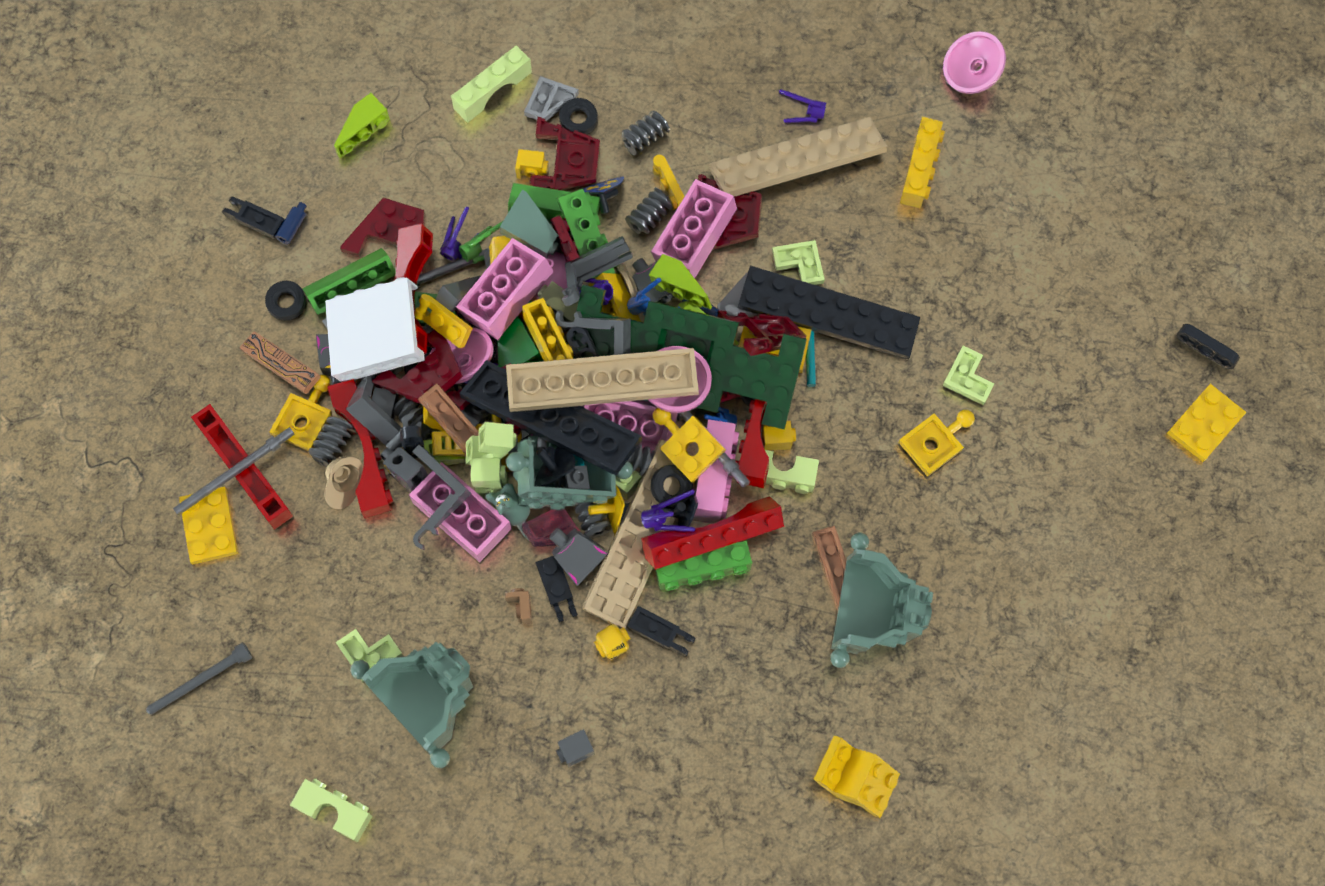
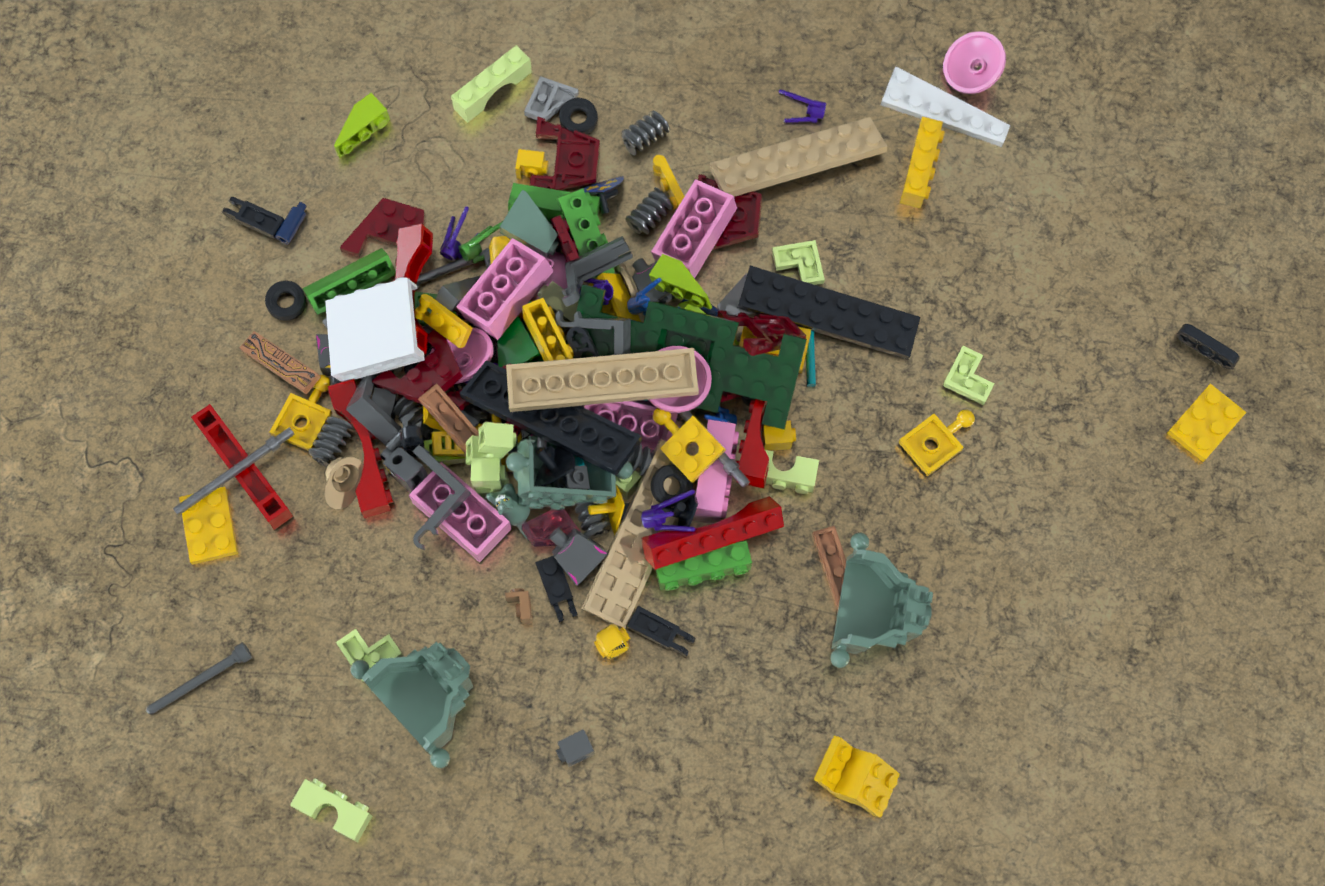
(921, 99): none -> white wing

